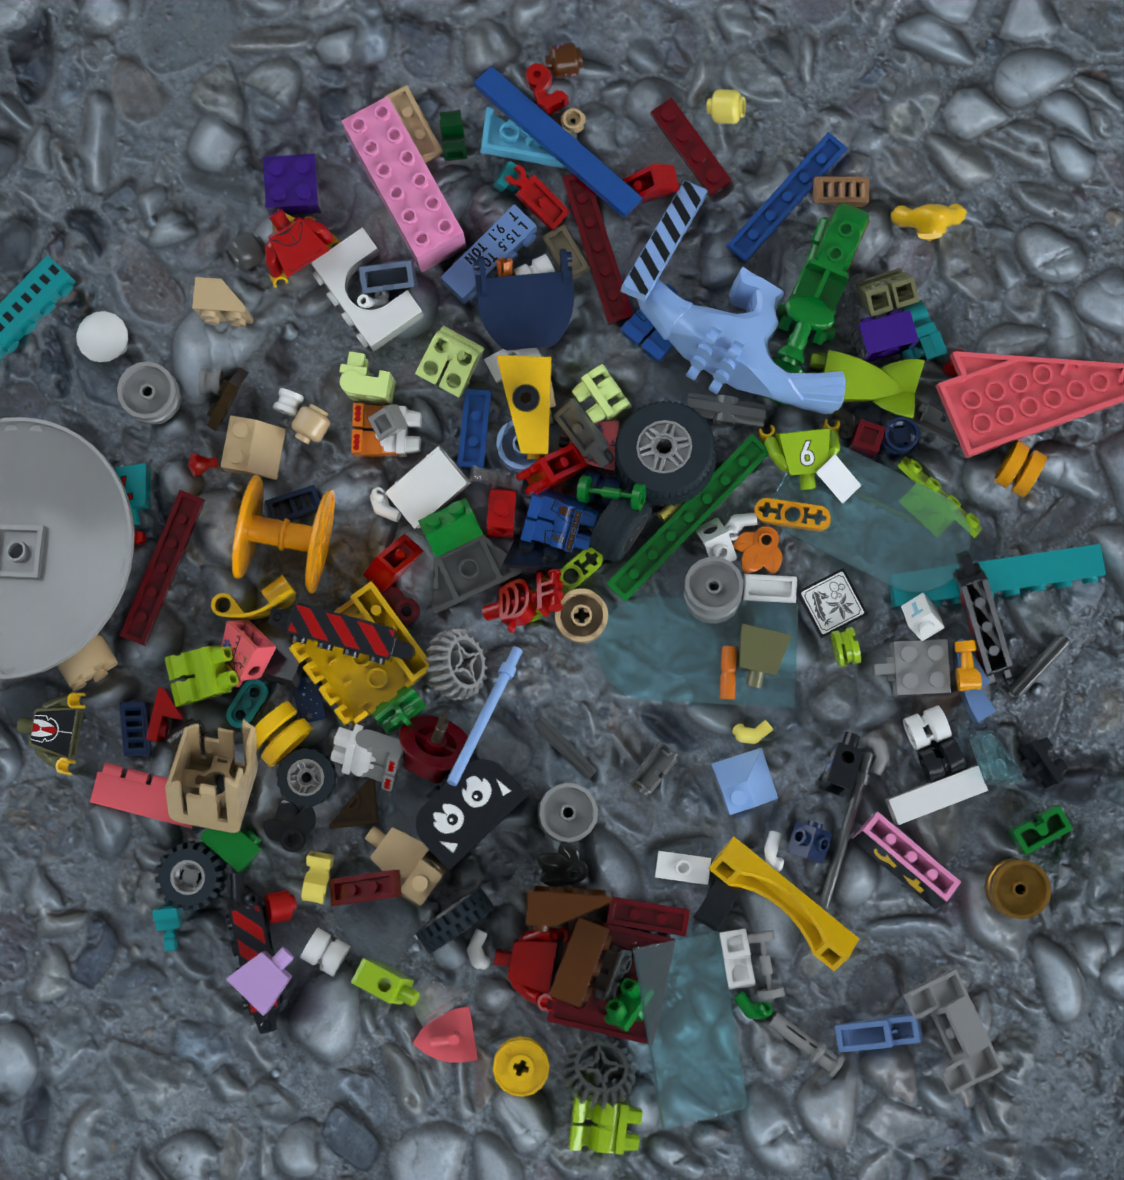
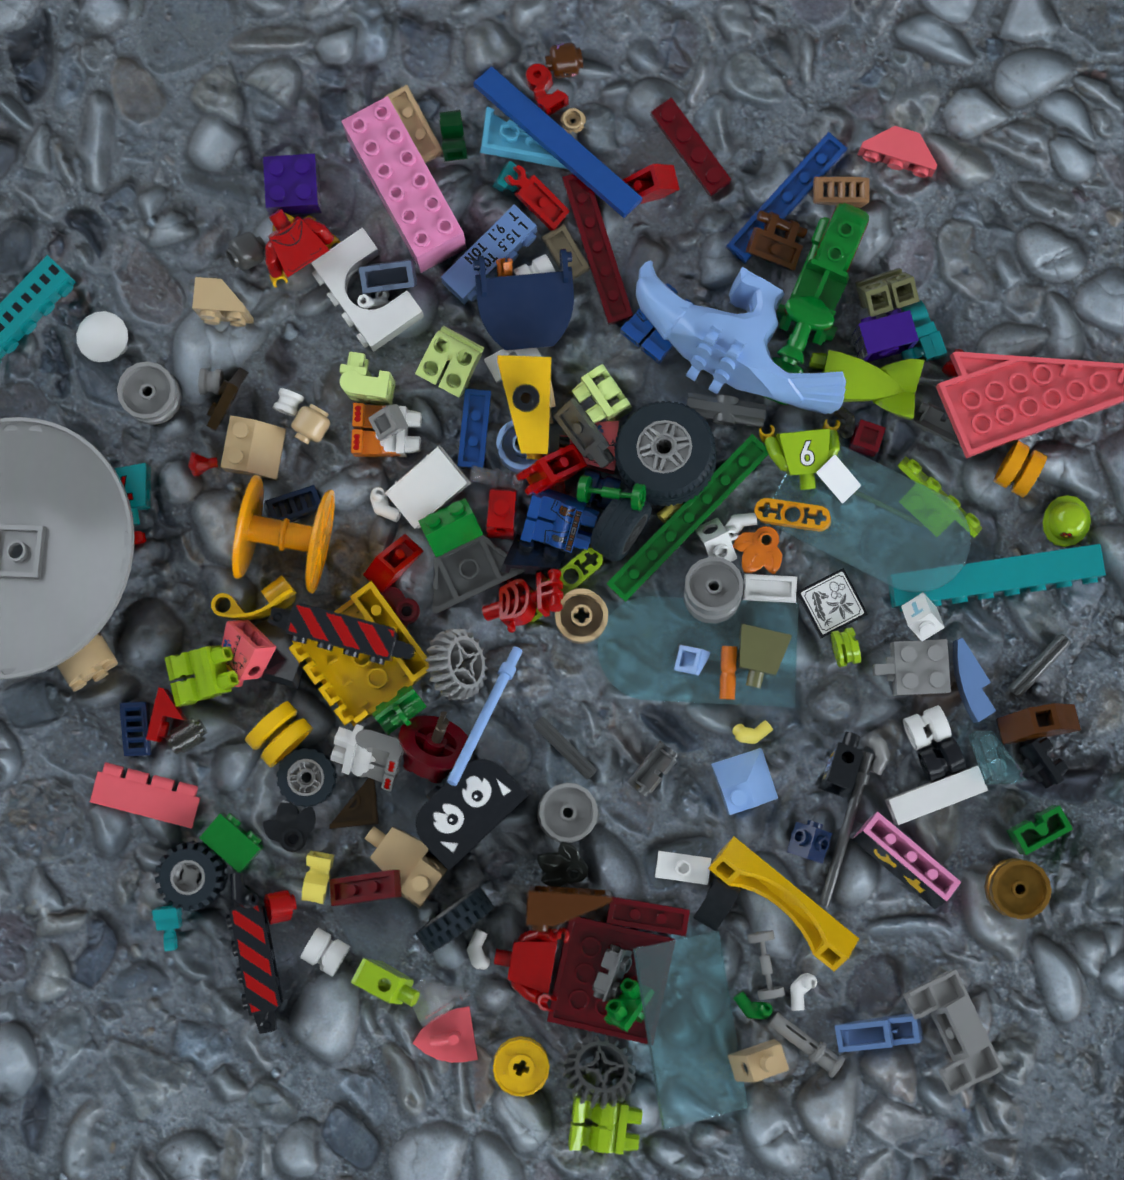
(55, 730): torso -> none
(162, 568): dark red plate -> none
(193, 779): tan piece -> none
(247, 703): teal plate -> none
(263, 979): lavender torso -> none
(309, 701): dark blue sticker -> none
(580, 961): reddish brown brick -> none
(664, 241): tile -> none
(691, 660): none -> light blue slope
(726, 106): light yellow head -> none
(737, 959): white slope -> none
(761, 1060): none -> tan torso
(771, 850): white arm -> none
(772, 247): none -> reddish brown plate
(799, 989): none -> white arm
(900, 150): none -> coral slope
(900, 436): dark blue wheel -> none
(929, 219): yellow head -> none
(967, 676): light orange leg -> none
(982, 619): black hinge -> none
(1038, 723): none -> reddish brown slope
(1066, 521): none -> lime hat

